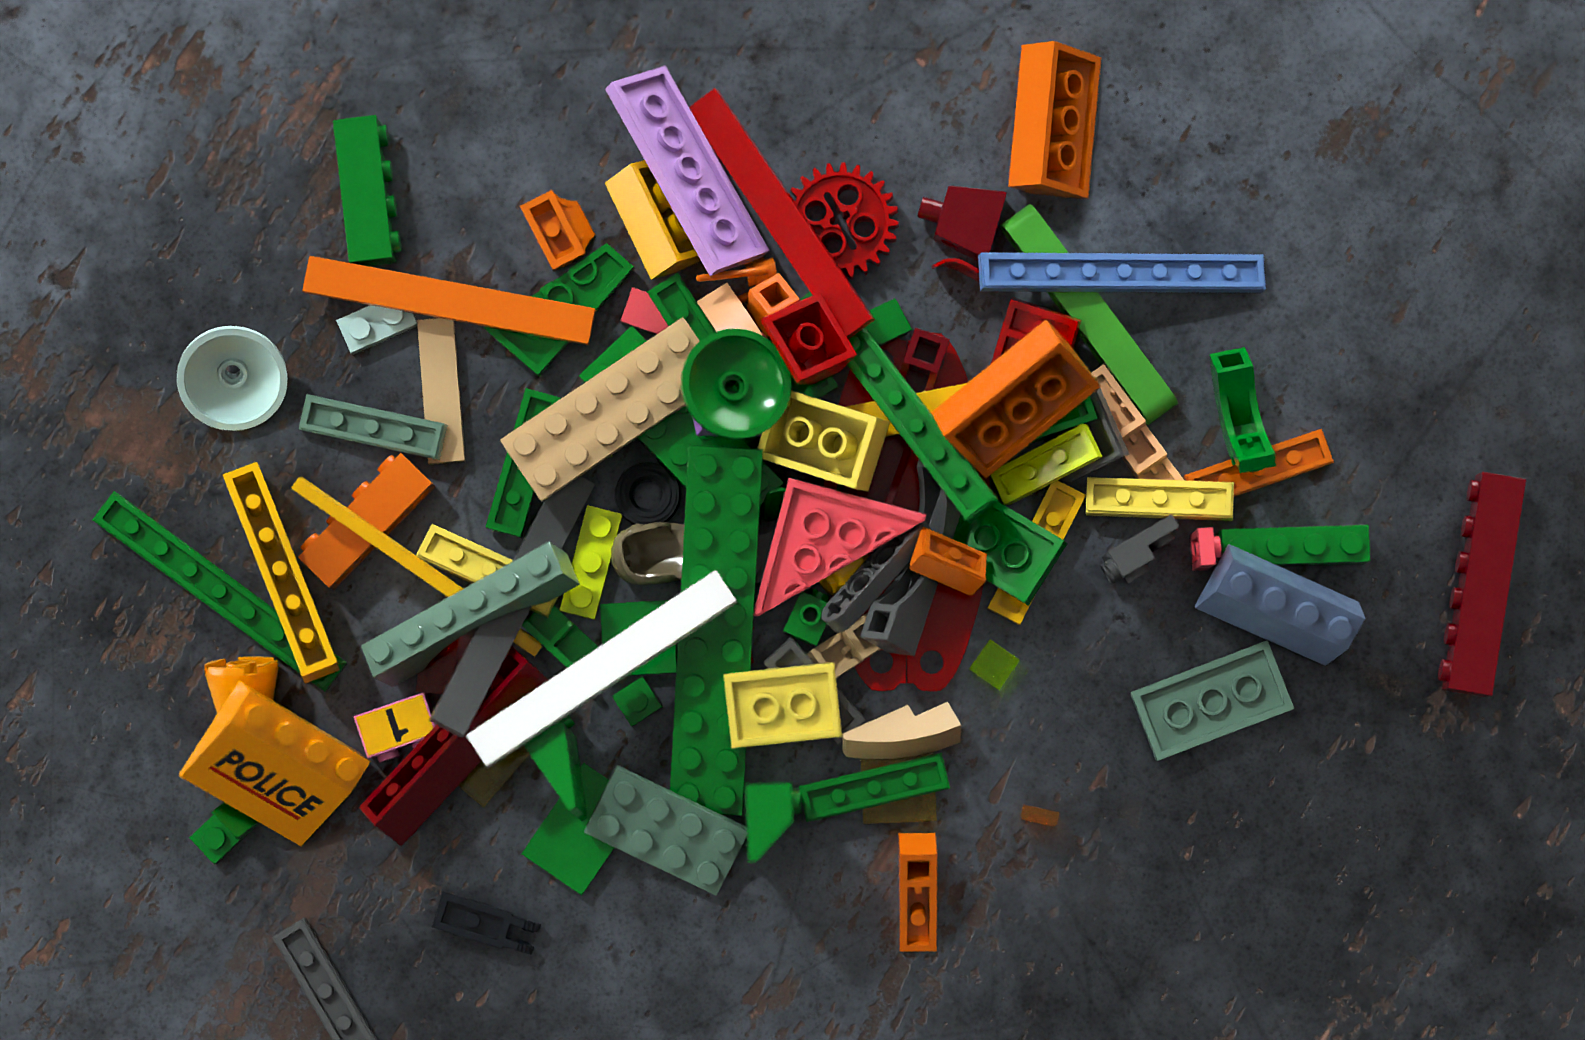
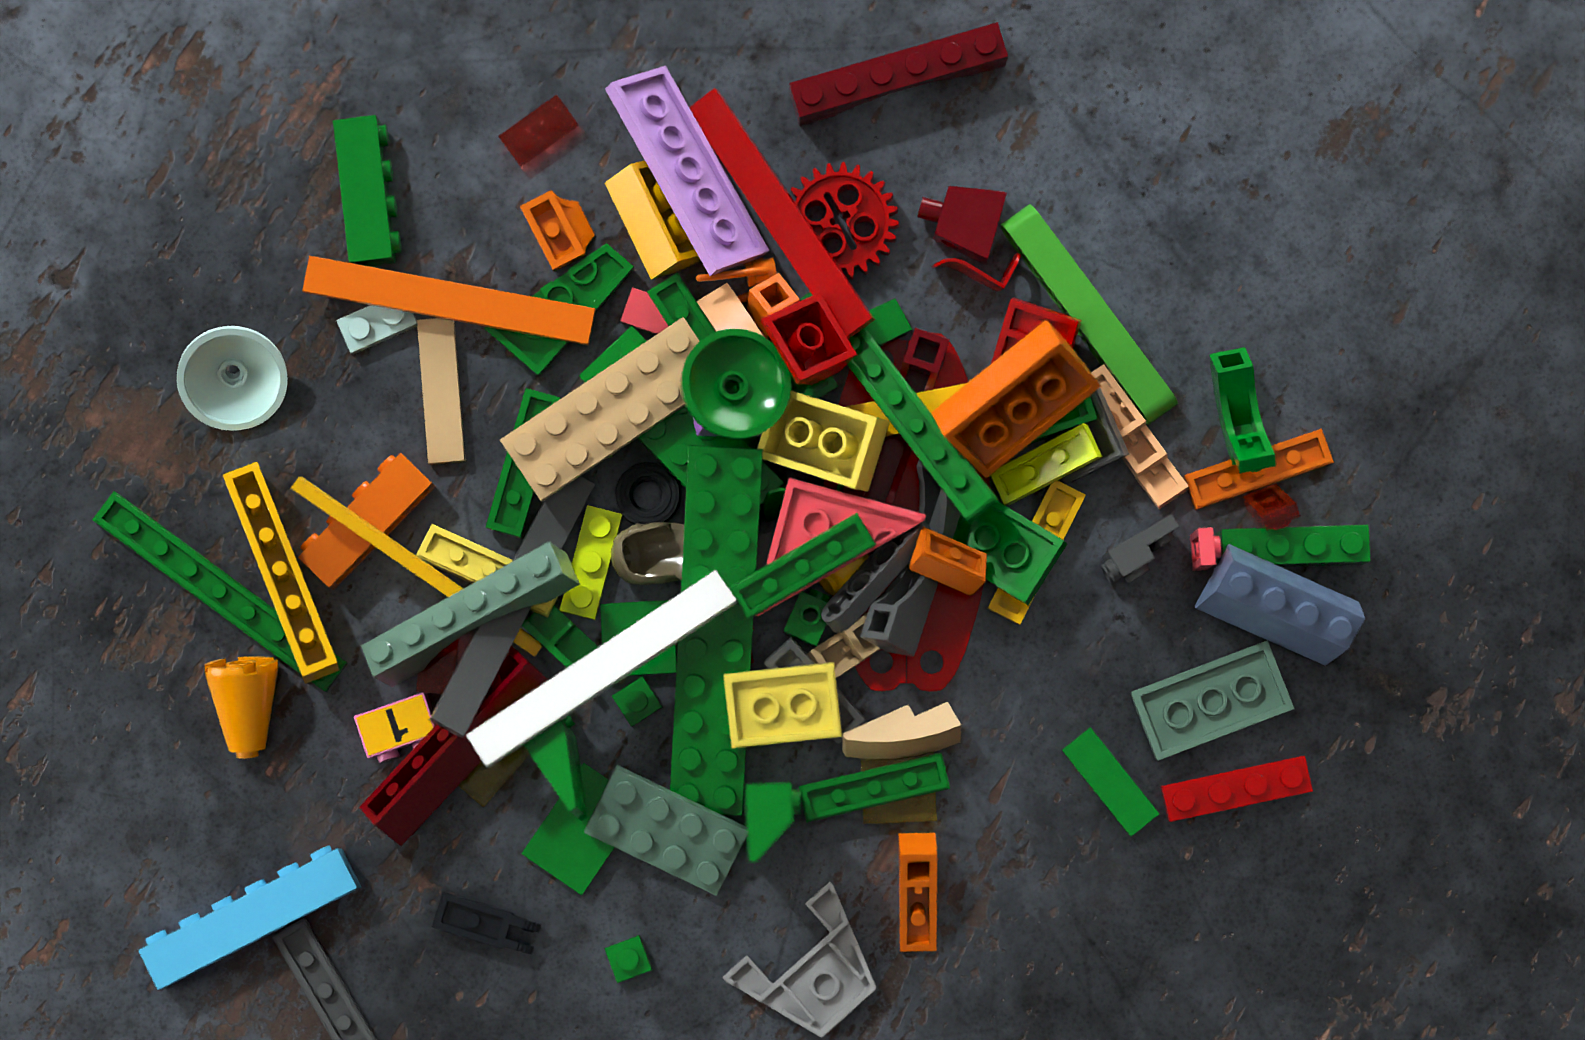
(222, 832): green slope -> none
(248, 918): none -> medium azure brick
(273, 765): light orange slope -> none
(373, 427): sand green tile -> none
(538, 130): none -> clear red plate
(628, 958): none -> green plate
(802, 565): none -> green tile
(823, 982): none -> light grey wing
(930, 62): none -> dark red arch
(994, 664): clear neon green tile -> none
(1038, 815): clear orange tile -> none
(1054, 120): orange slope -> none
(1110, 782): none -> green tile
(1121, 272): medium blue tile -> none
(1159, 498): light yellow tile -> none
(1236, 788): none -> red plate
(1271, 507): none -> clear red plate
(1483, 584): dark red brick -> none

